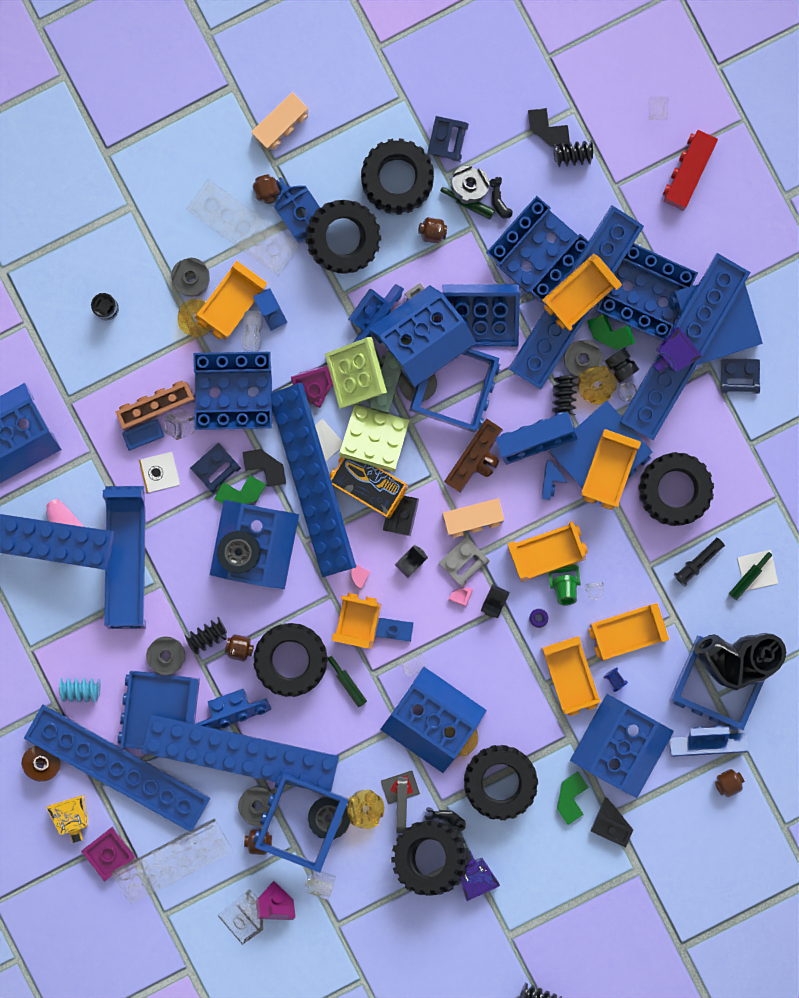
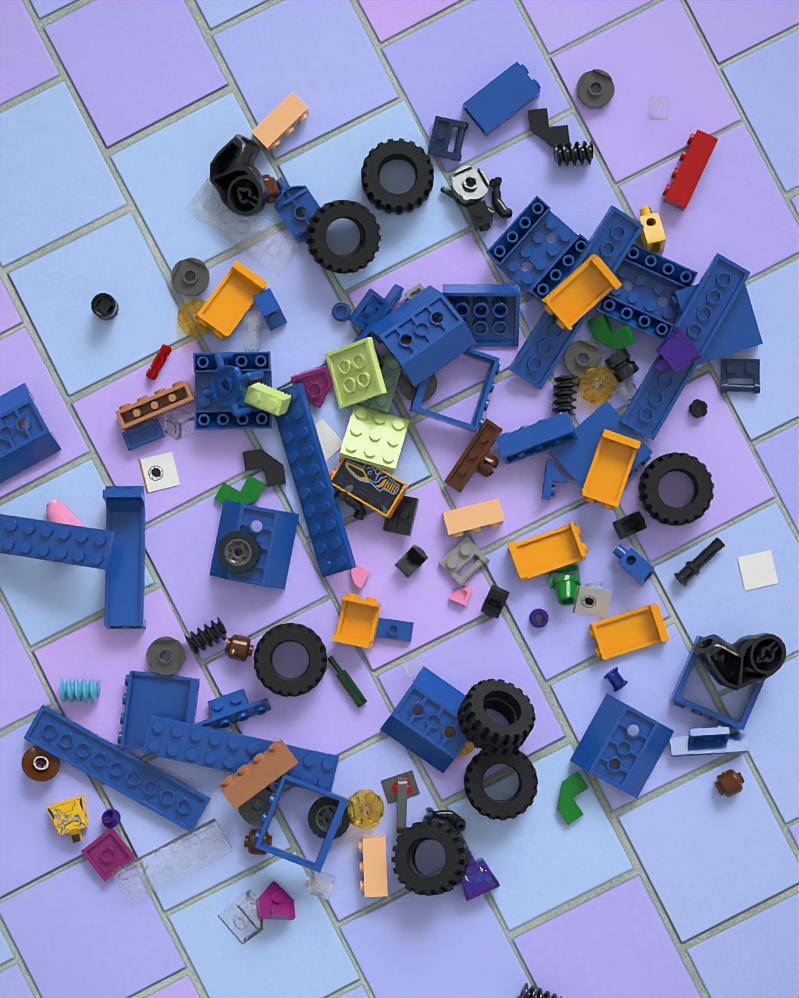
(110, 818): none -> dark purple plate
(158, 362): none -> red axle
(211, 463): dark blue plate -> none
(236, 381): none -> blue plate
(237, 177): none -> black piece
(258, 773): none -> nougat brick
(267, 399): none -> yellowish green brick
(341, 312): none -> blue plate
(351, 501): none -> black arm
(373, 866): none -> light nougat brick
(432, 230): reddish brown head -> none
(480, 216): none -> black bracket
(483, 730): none -> black tyre
(502, 98): none -> blue brick
(571, 676): light orange panel -> none
(592, 602): none -> white sticker
(597, 99): none -> dark grey plate
(611, 824): black wing -> none
(629, 525): none -> black bracket
(640, 570): none -> blue torso
(652, 234): none -> yellow torso
(693, 408): none -> black plate
(749, 577): dark green axle -> none

